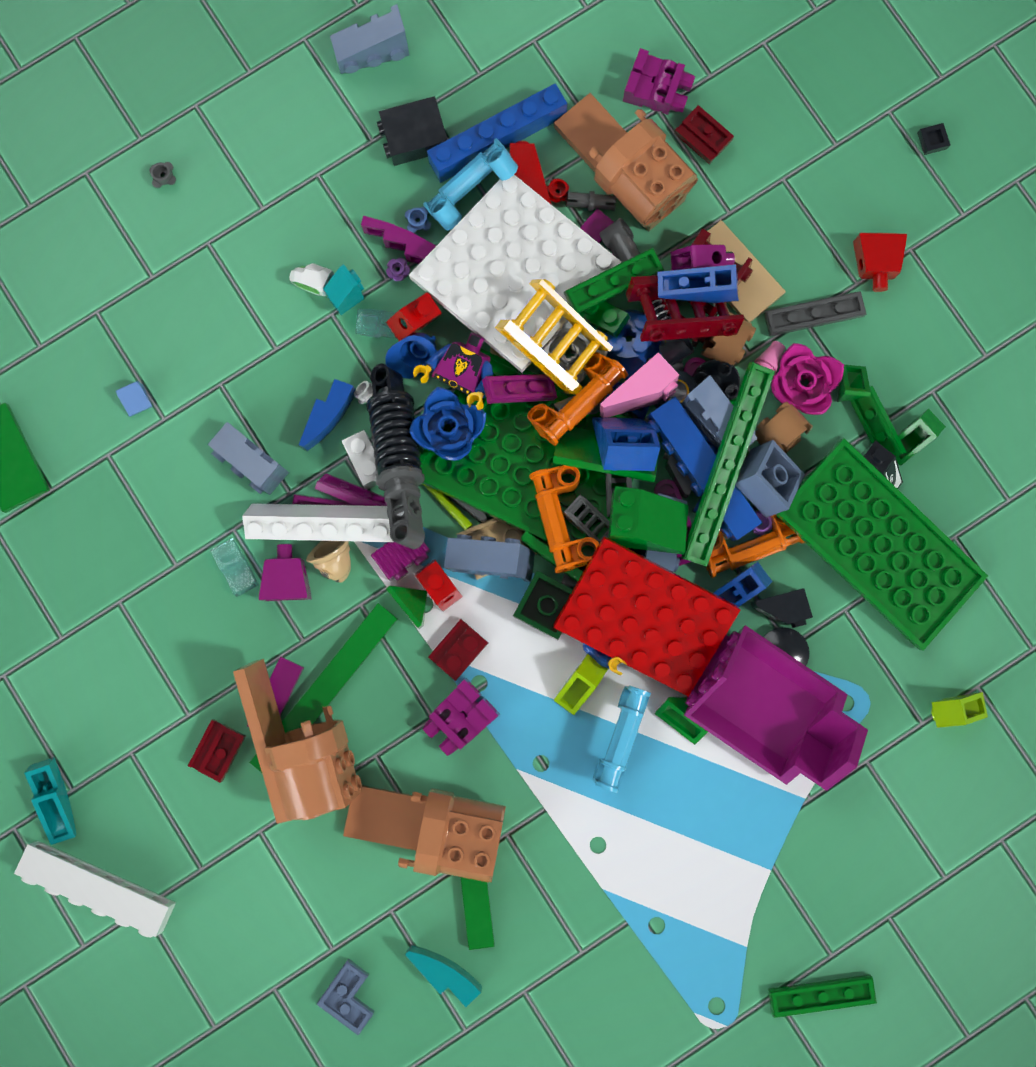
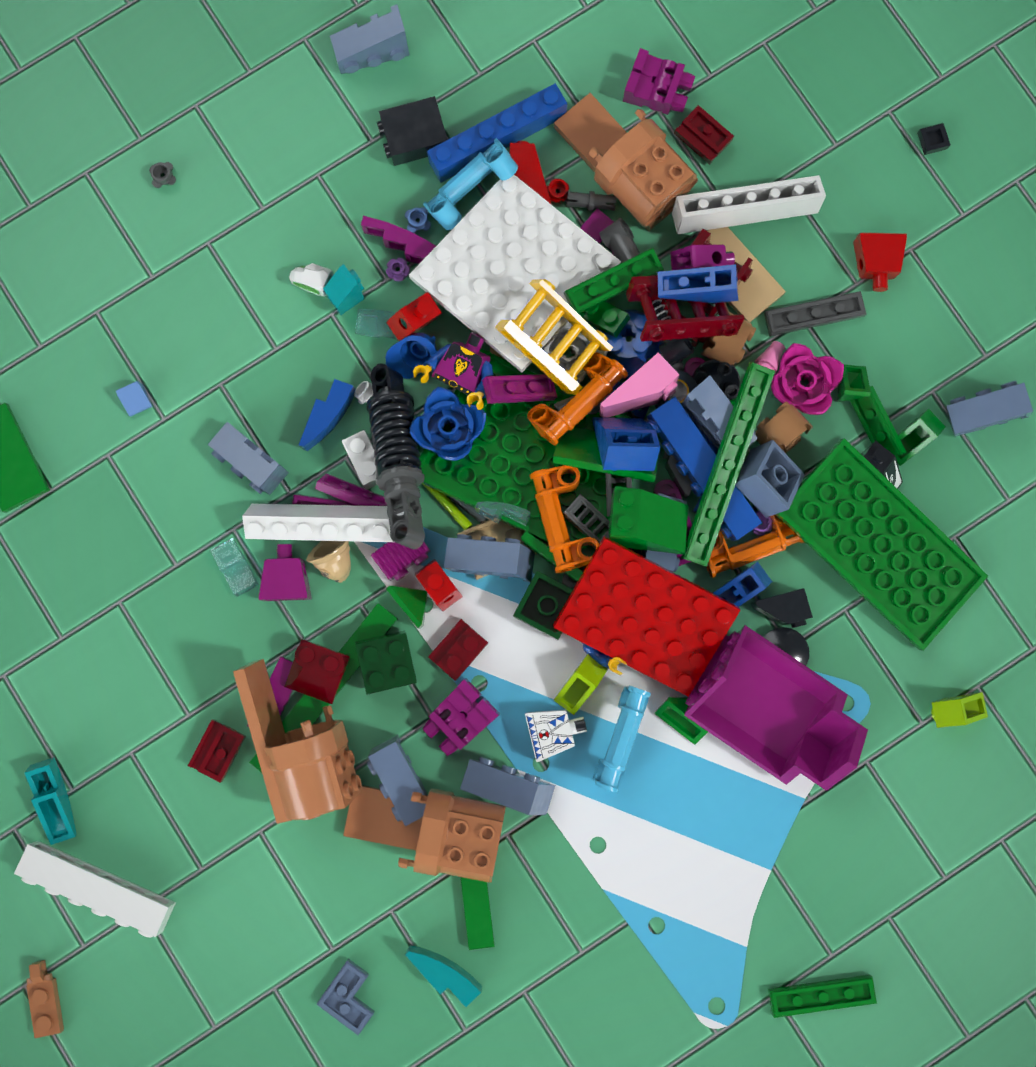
(44, 1001): none -> nougat hinge
(317, 671): none -> dark red slope
(385, 662): none -> dark green brick
(397, 779): none -> sand blue wedge
(495, 511): none -> clear light blue slope
(507, 787): none -> sand blue wedge
(552, 732): none -> torso
(748, 204): none -> white brick
(989, 408): none -> sand blue wedge

